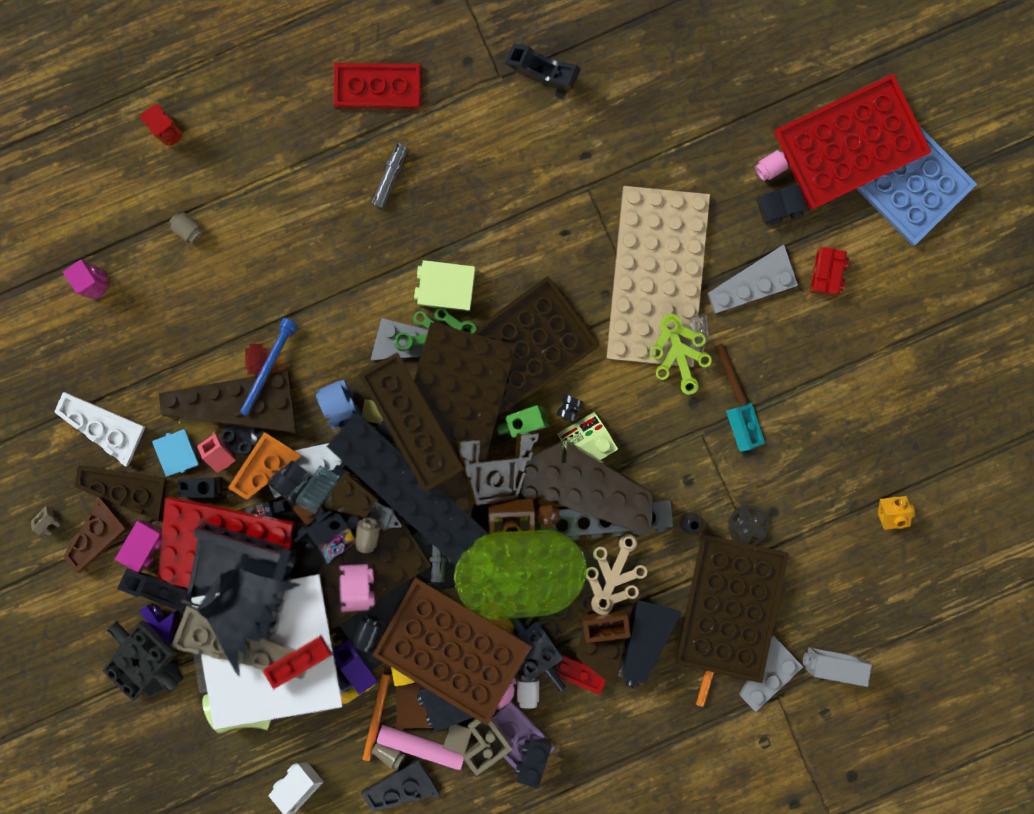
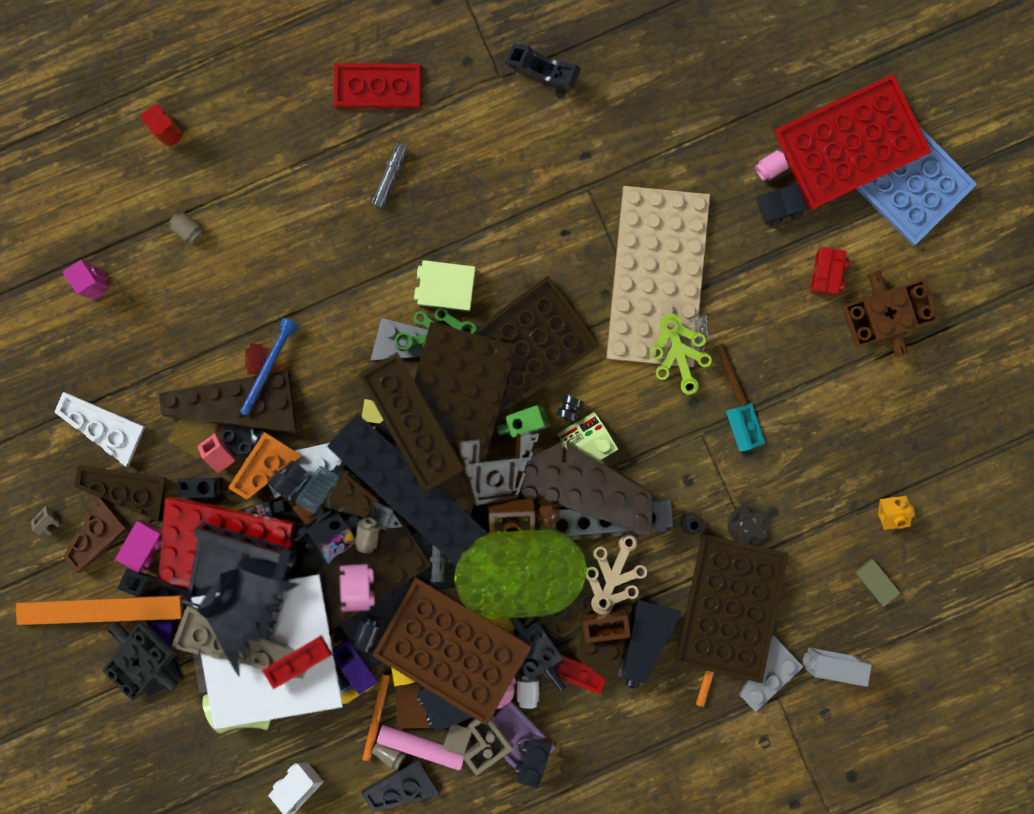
(100, 610): none -> orange tile
(175, 452): medium azure piece -> none
(337, 403): medium blue brick -> none
(757, 281): light grey wing -> none
(877, 582): none -> olive tile
(908, 309): none -> reddish brown slope

